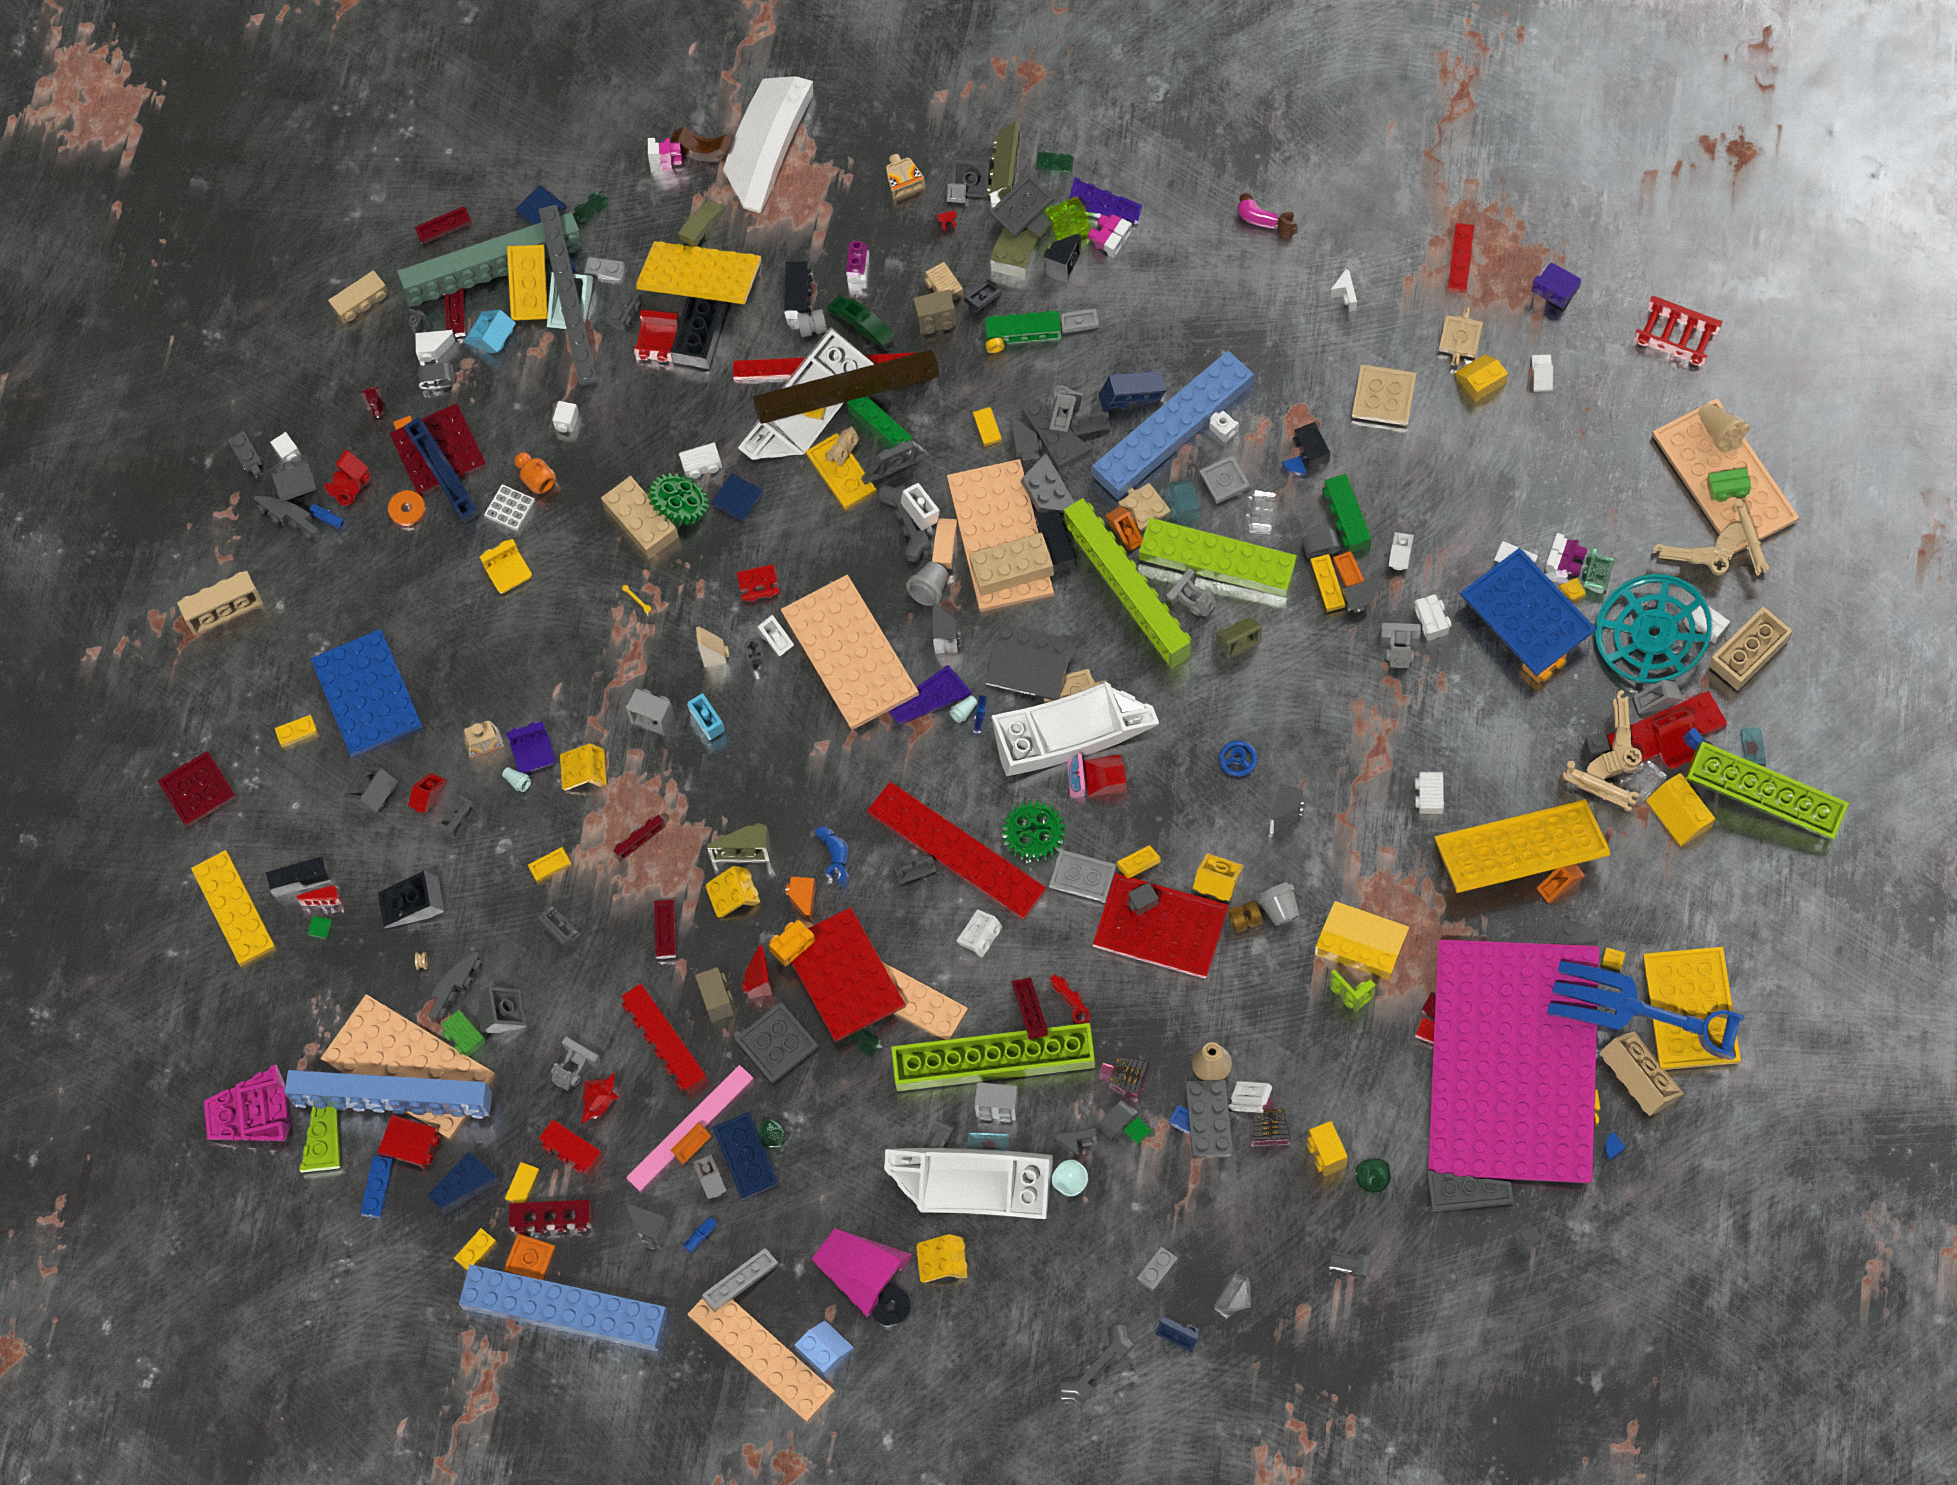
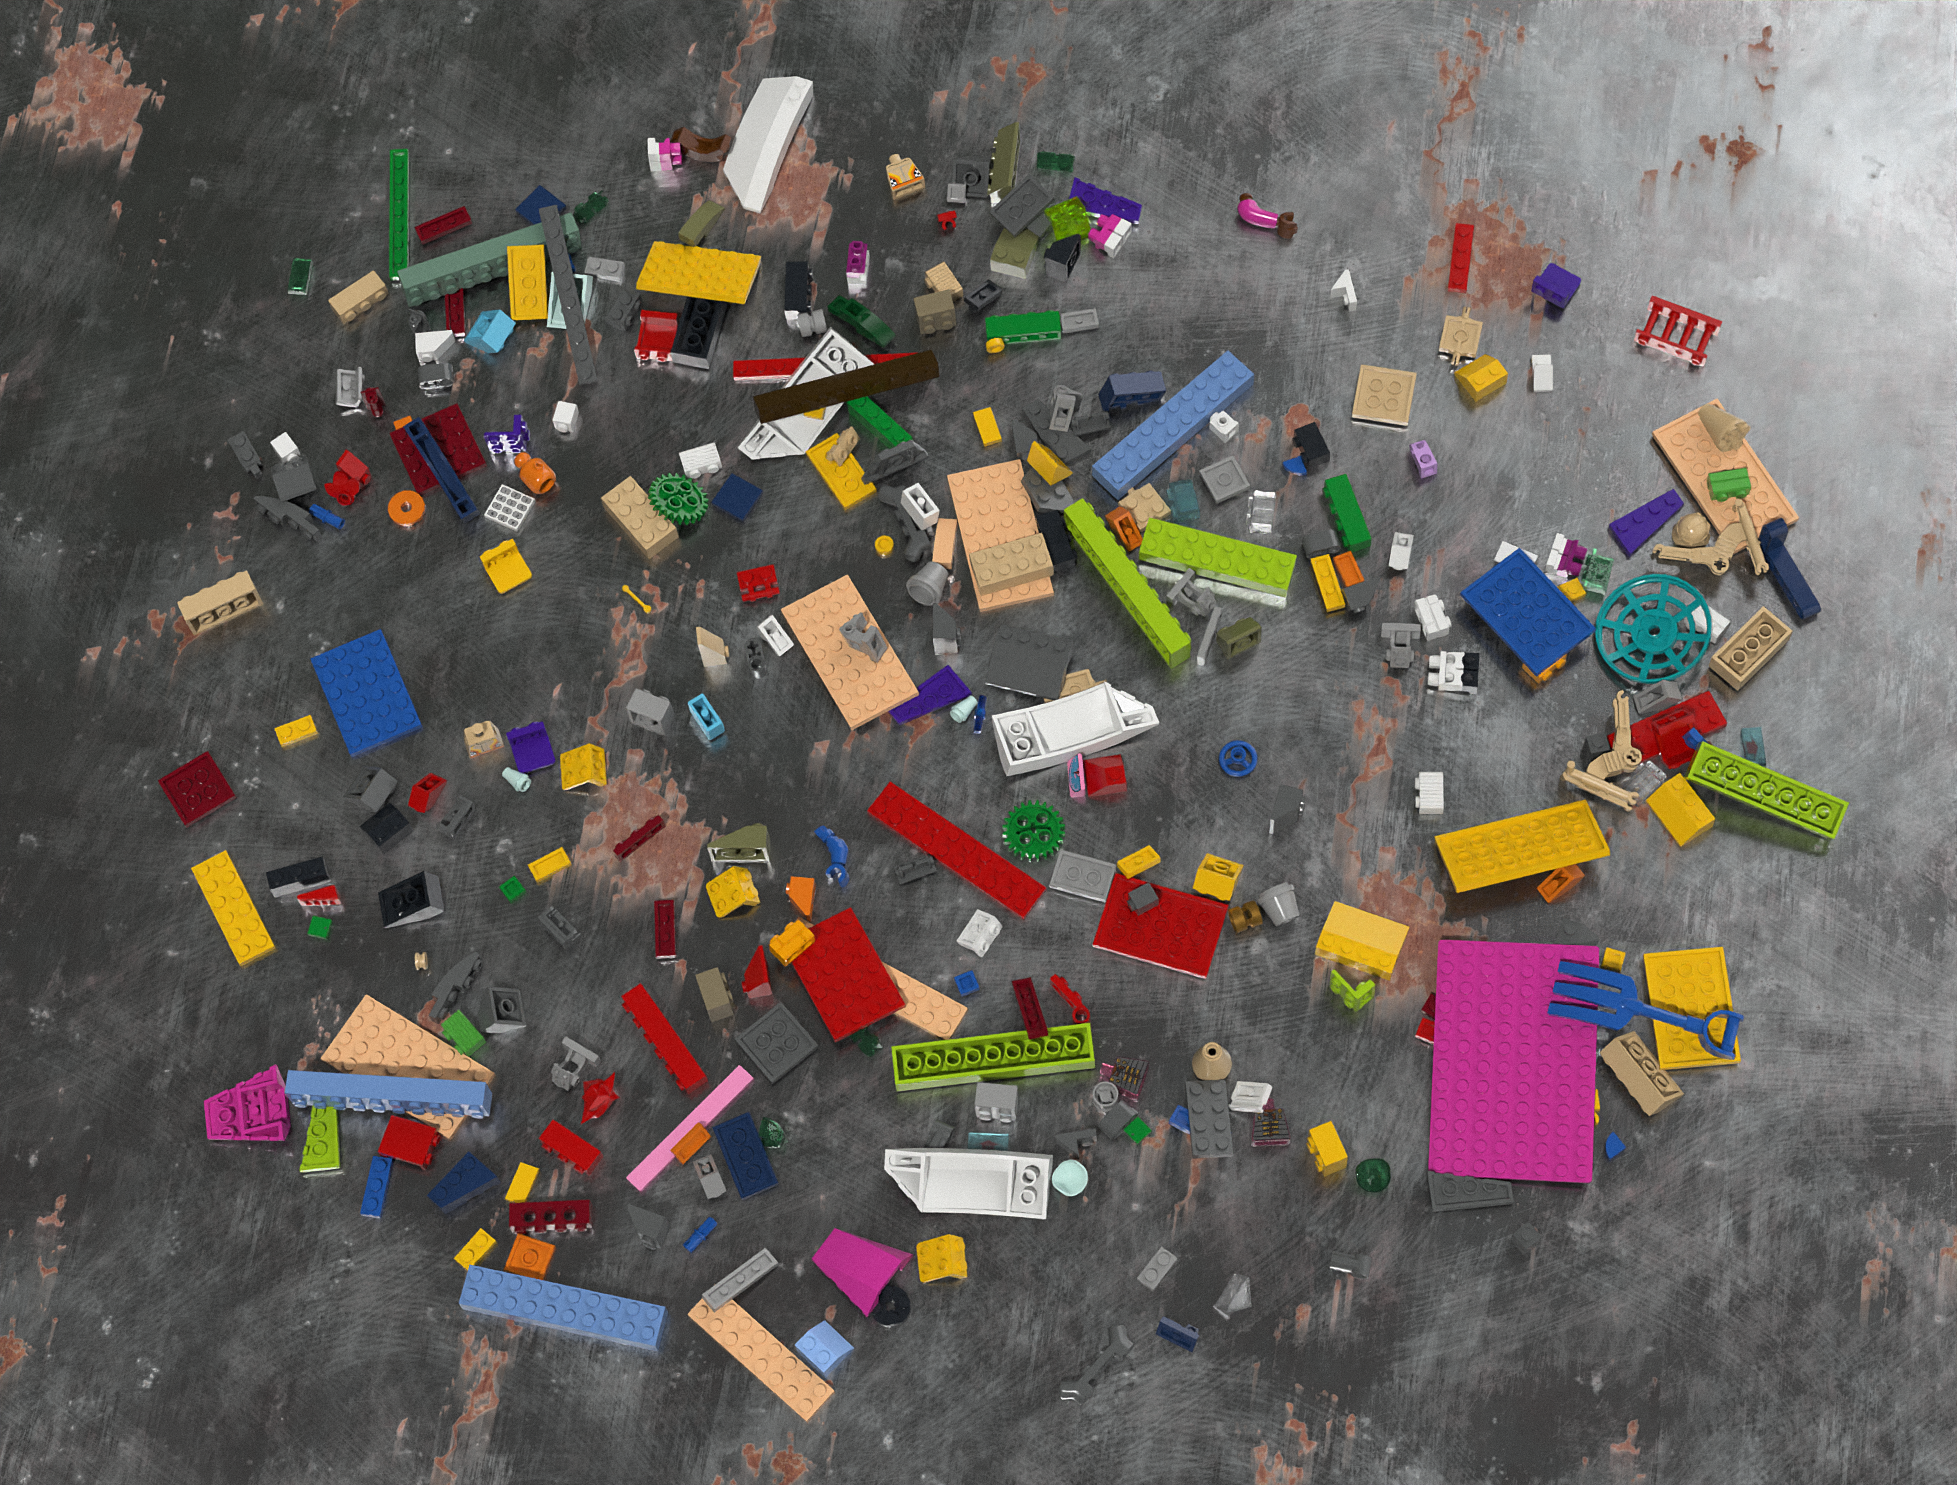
(300, 276): none -> clear green plate
(349, 386): none -> light grey bracket
(387, 828): none -> black slope
(398, 212): none -> green plate
(509, 441): none -> dark purple bracket
(512, 889): none -> green tile
(861, 641): none -> light grey tile
(884, 545): none -> yellow tile
(966, 983): none -> blue plate
(1047, 463): none -> yellow slope
(1105, 1097): none -> light grey wheel
(1209, 636): none -> light grey tile
(1423, 458): none -> lavender leg
(1456, 672): none -> white hips
(1646, 520): none -> dark purple wing
(1691, 531): none -> tan helmet
(1785, 570): none -> dark blue beam

